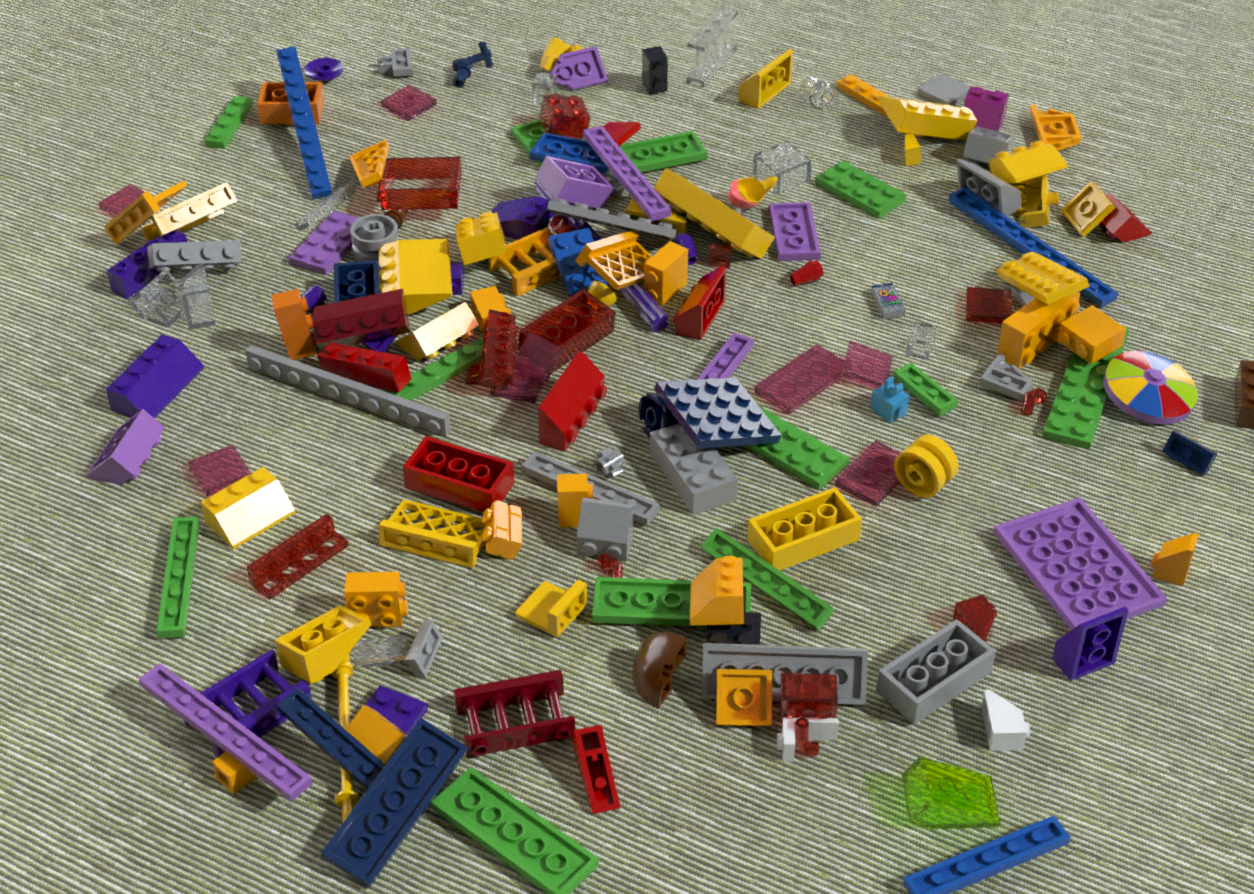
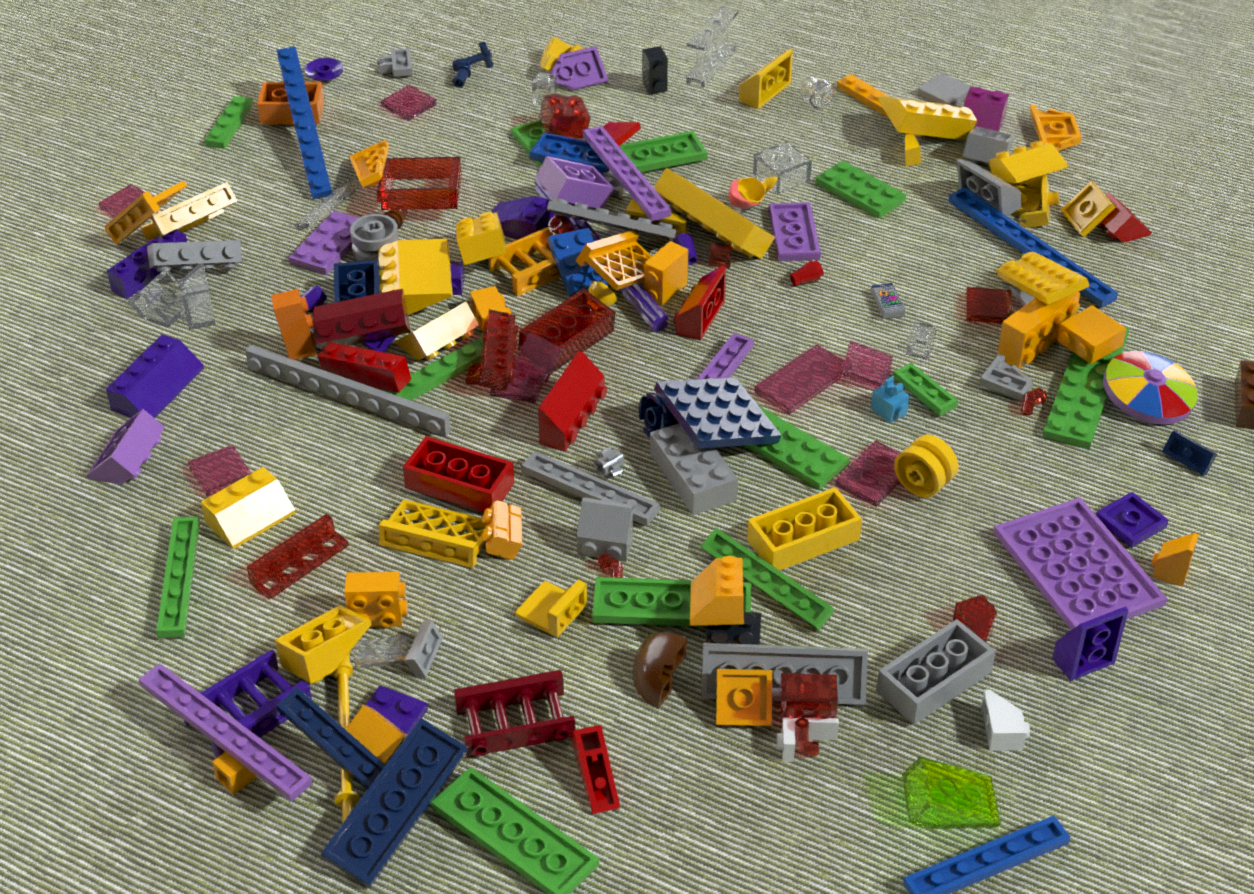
(571, 490): light orange brick -> none
(1132, 519): none -> dark purple plate

